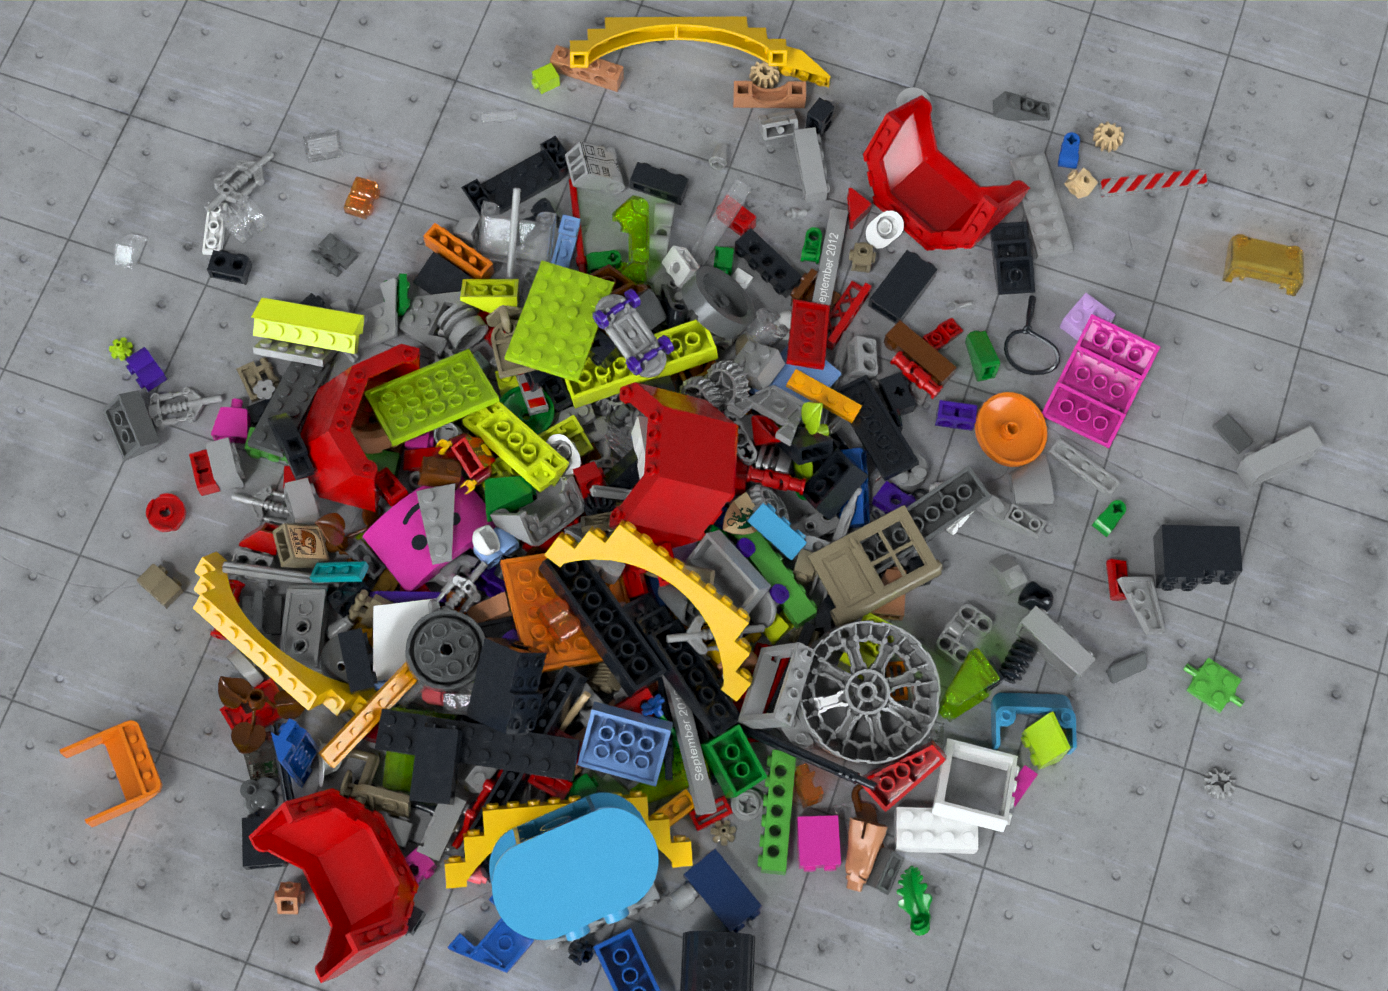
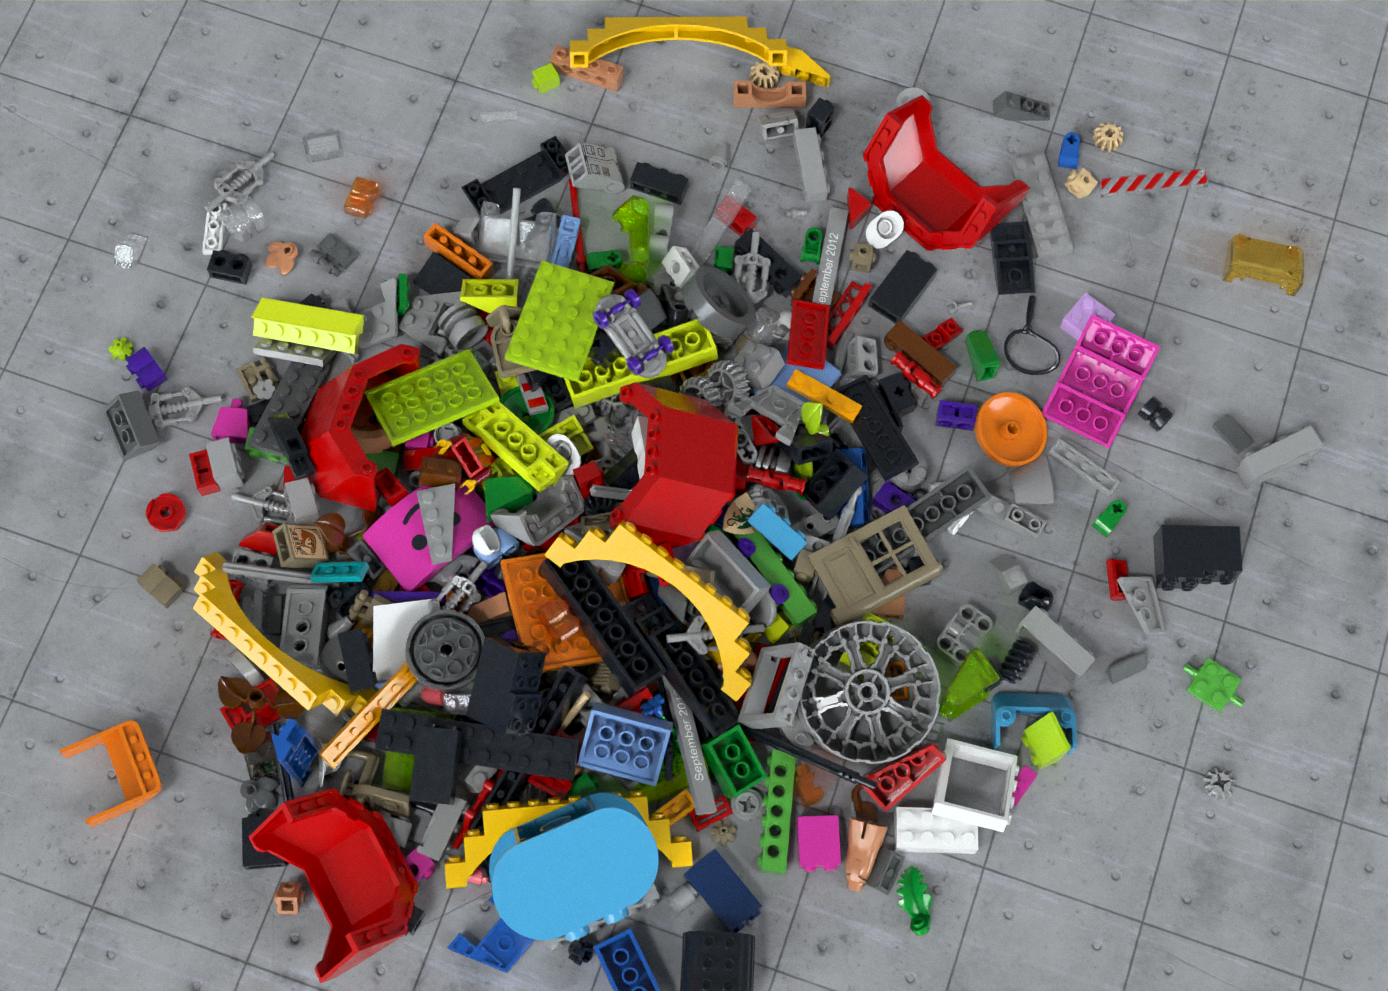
(279, 258): none -> nougat plate
(752, 261): none -> light grey bar
(1150, 409): none -> black wheel

